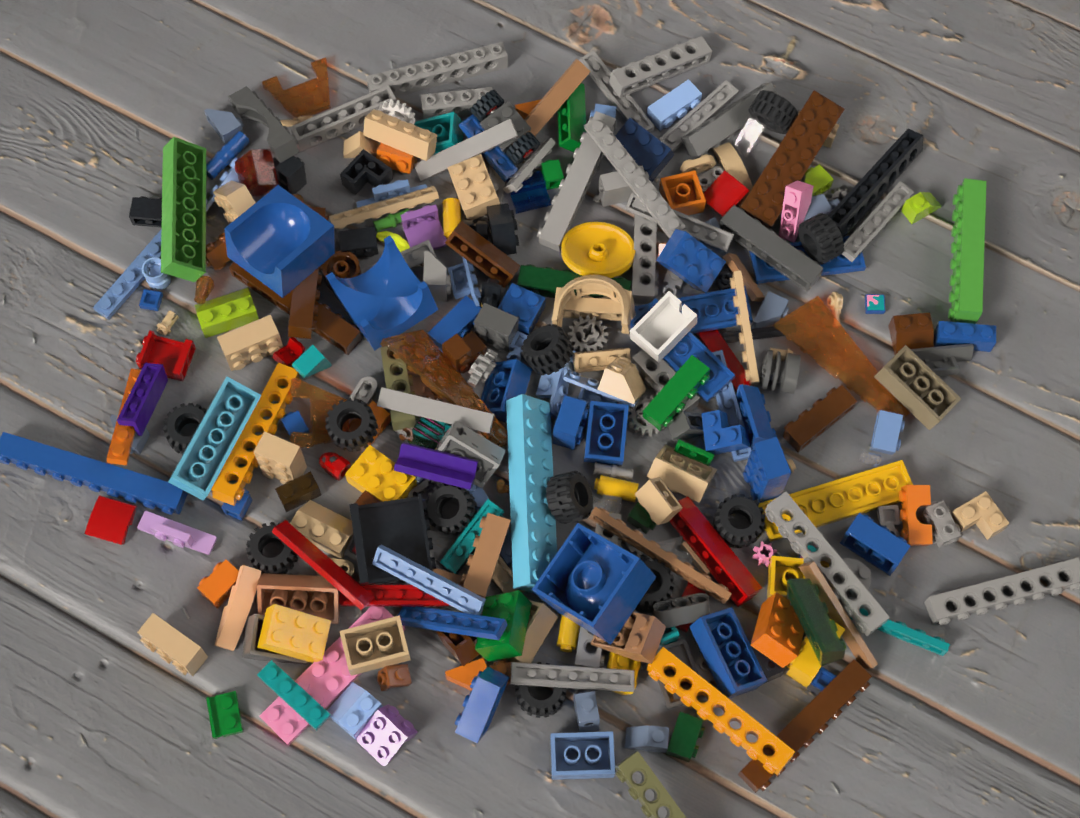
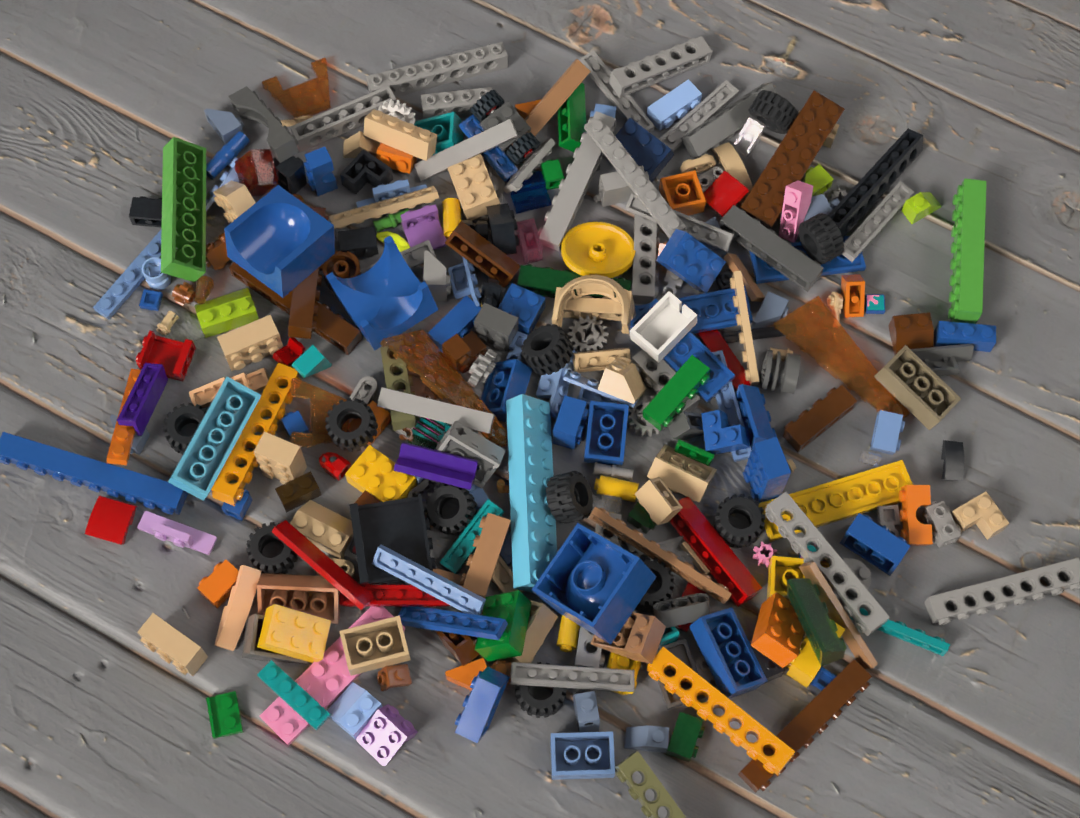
(183, 293): none -> dark orange gear
(205, 394): none -> light nougat slope
(319, 171): none -> blue arch
(529, 241): none -> clear pink brick
(853, 295): none -> orange slope
(953, 460): none -> black slope

